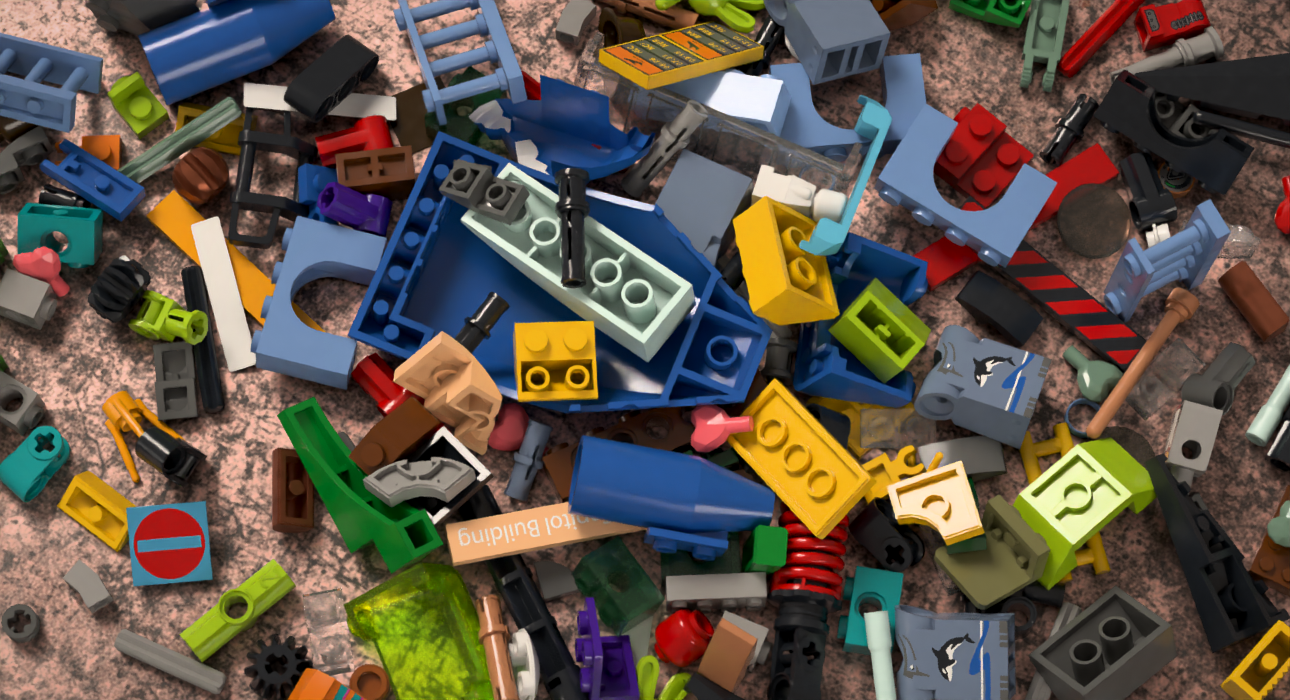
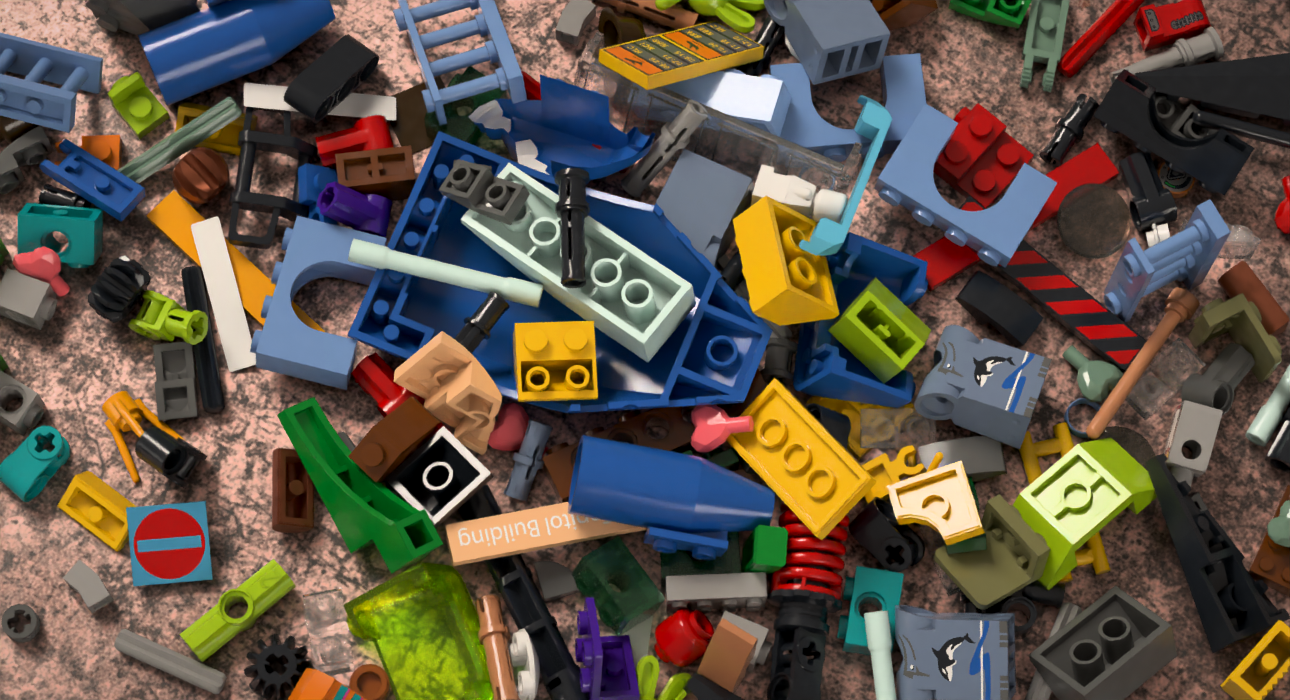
(385, 258): none -> light aqua piece
(433, 478): light grey tile -> none
(1244, 326): none -> olive bracket

